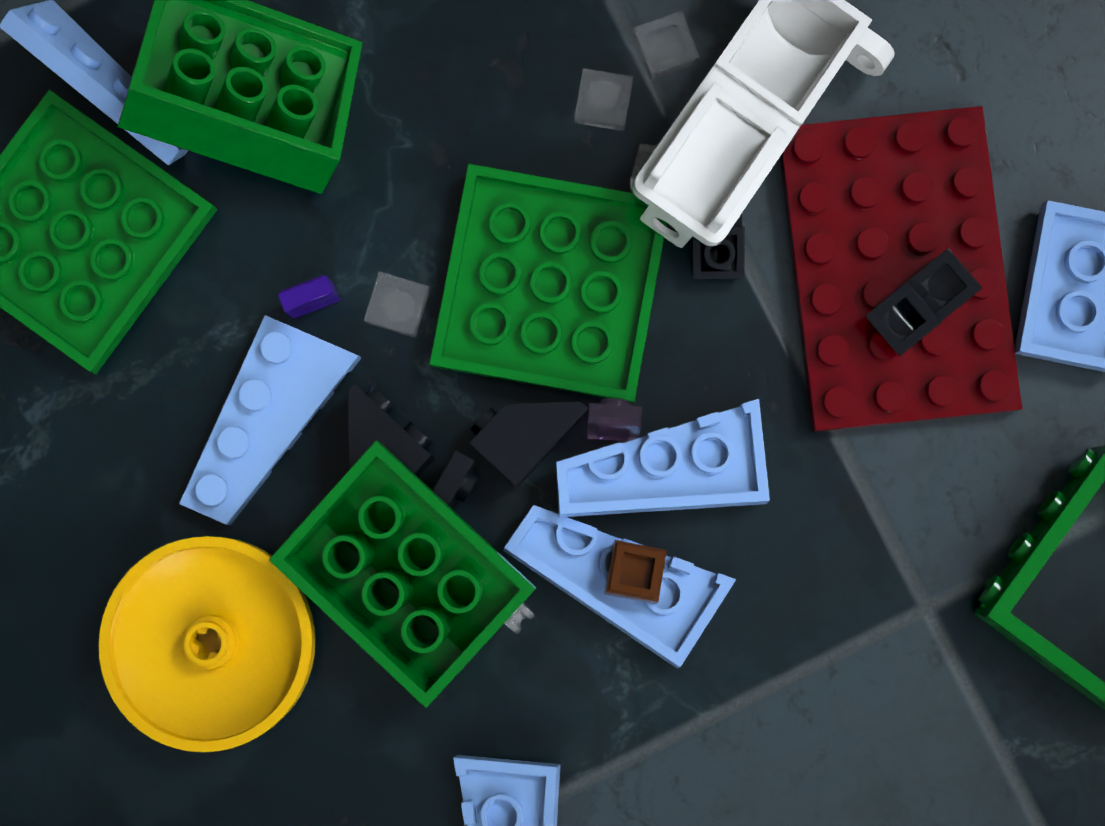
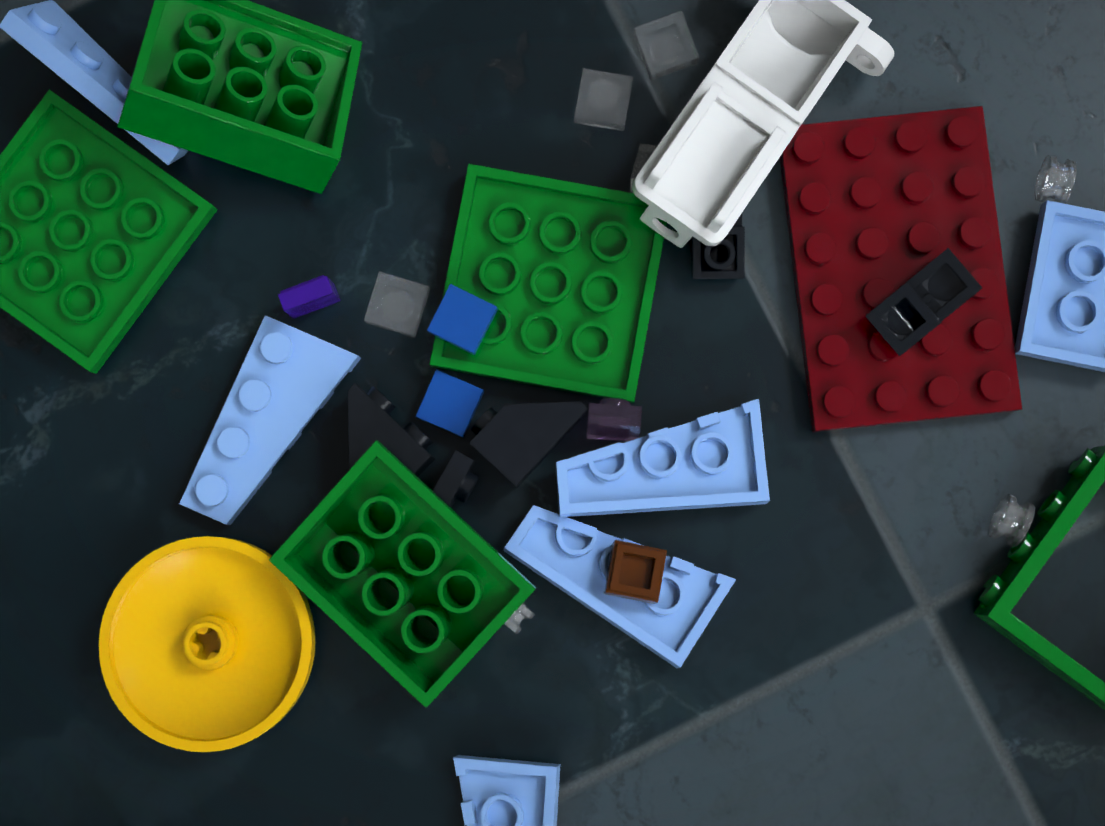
(450, 403): none -> blue tile
(462, 319): none -> blue tile
(1011, 520): none -> clear bush
(1055, 180): none -> clear bush

